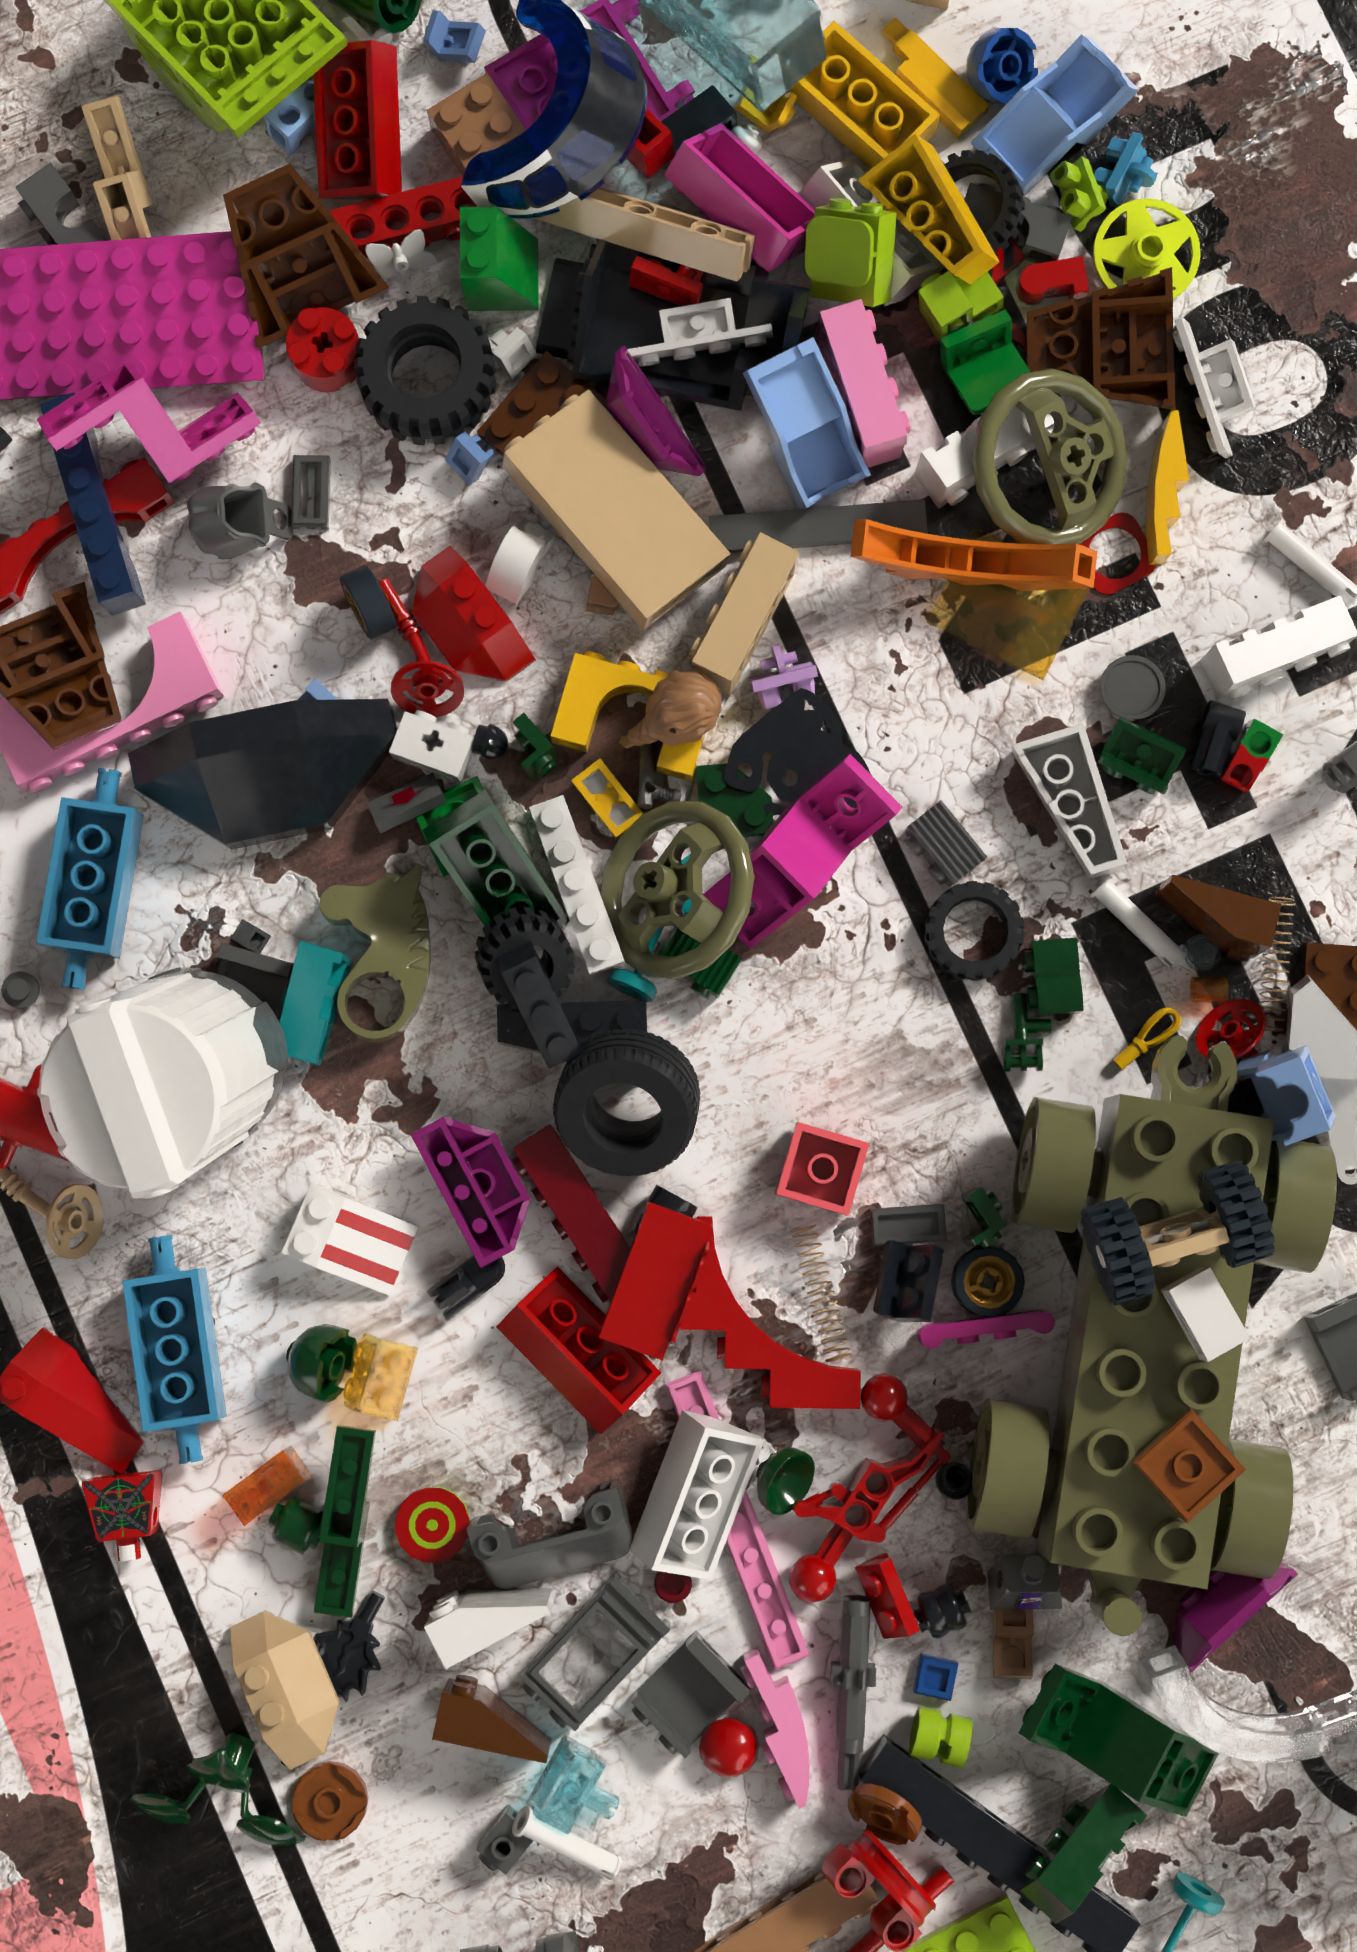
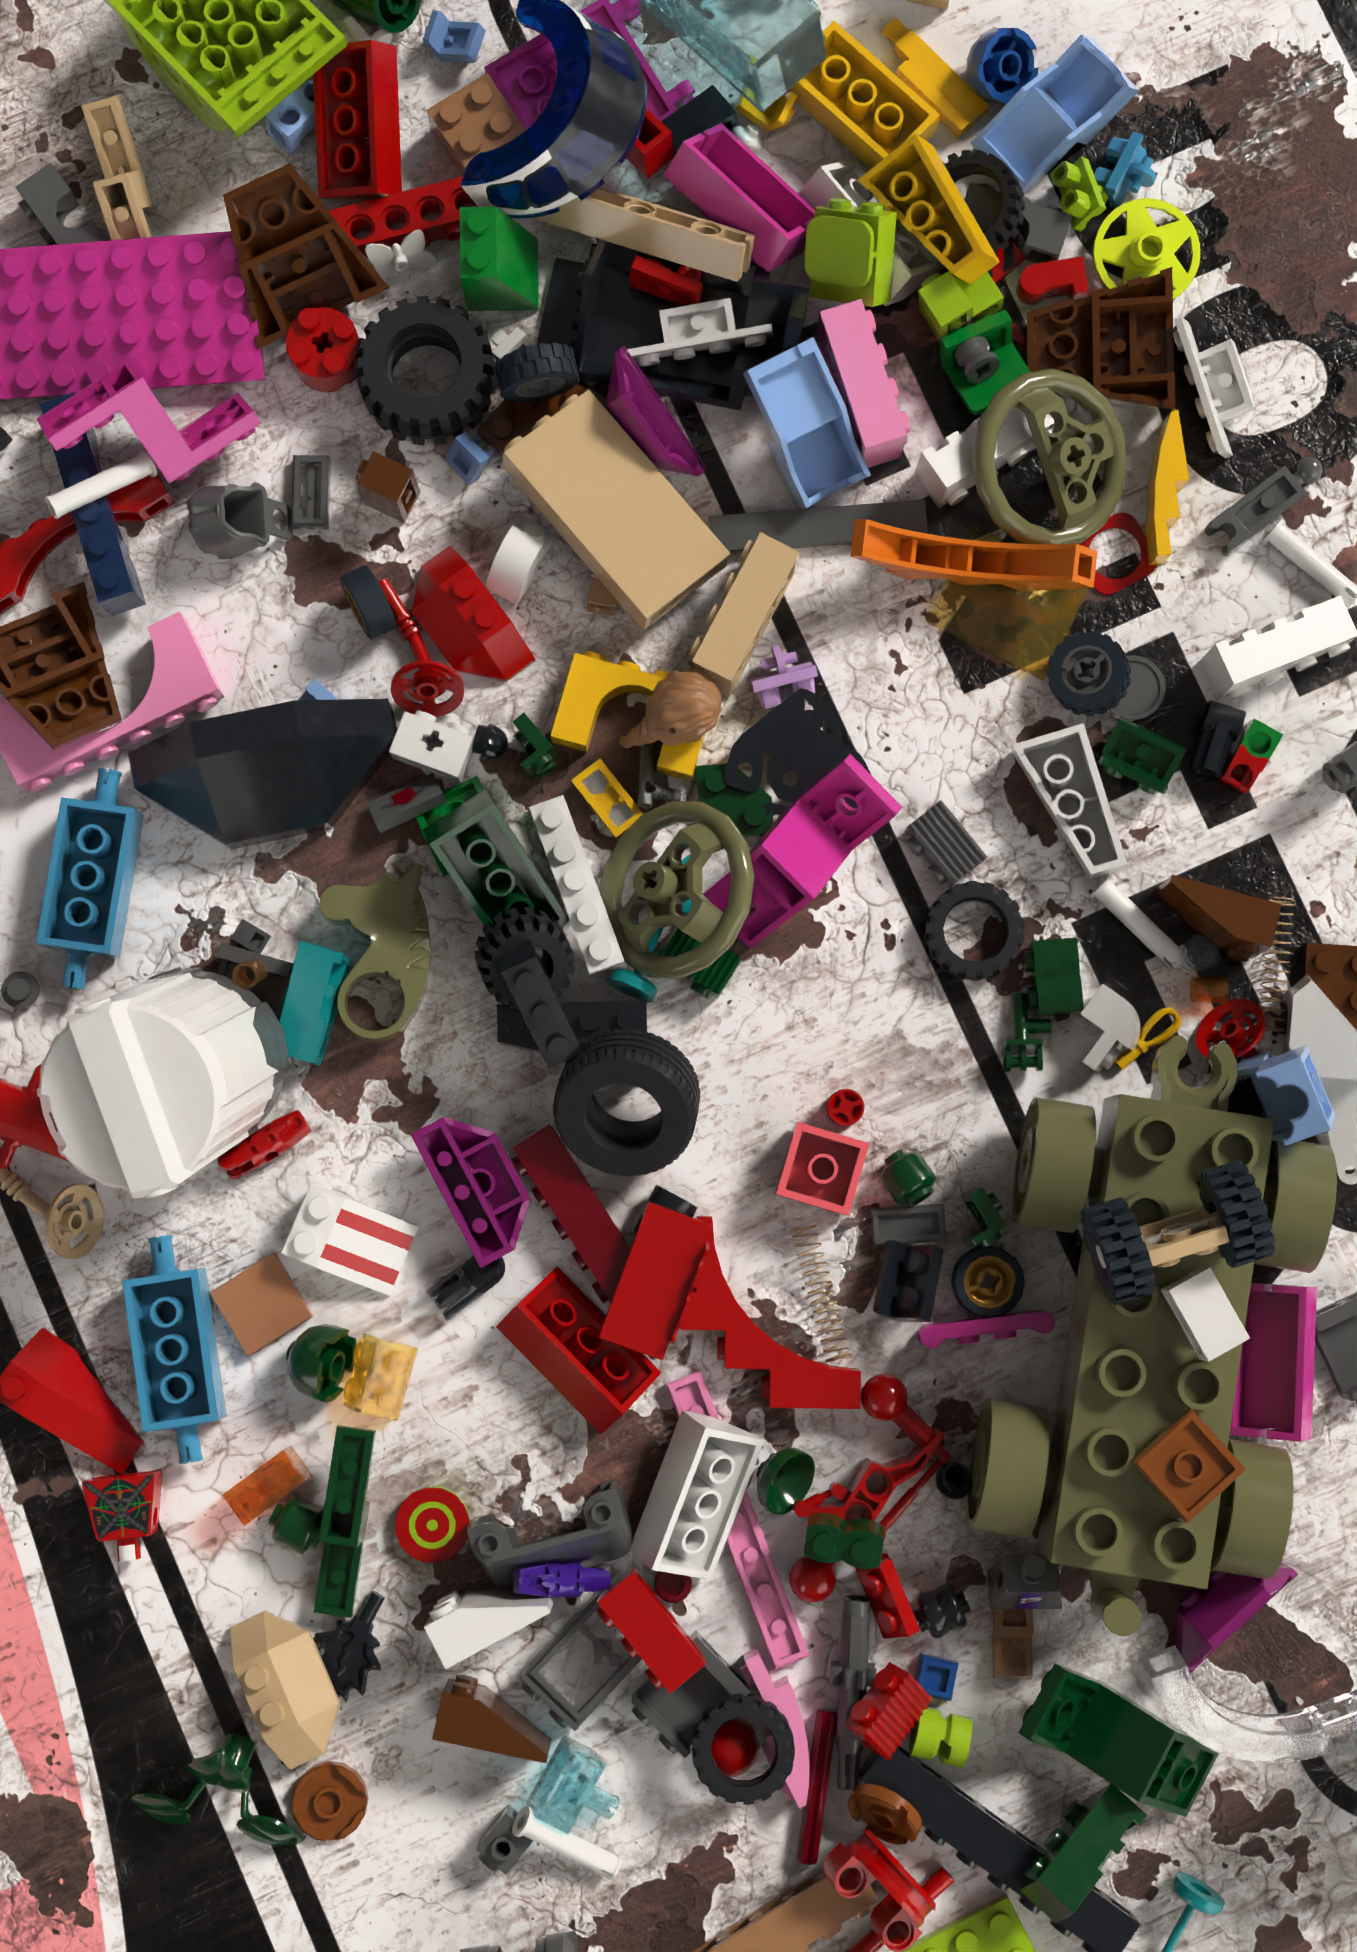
(101, 484): none -> white pin
(239, 973): none -> clear orange hinge
(261, 1304): none -> nougat tile
(264, 1145): none -> red hinge
(387, 486): none -> reddish brown brick
(536, 372): none -> black wheel
(559, 1580): none -> dark purple hinge
(650, 1631): none -> red brick
(743, 1790): none -> black tyre
(818, 1783): none -> dark red axle
(848, 1100): none -> red wheel
(852, 1541): none -> dark green brick
(888, 1711): none -> red brick
(908, 1178): none -> dark green head
(977, 359): none -> dark grey wheel
(1080, 692): none -> black wheel
(1117, 1020): none -> white brick
(1265, 503): none -> dark grey plate
(1277, 1364): none -> dark pink piece

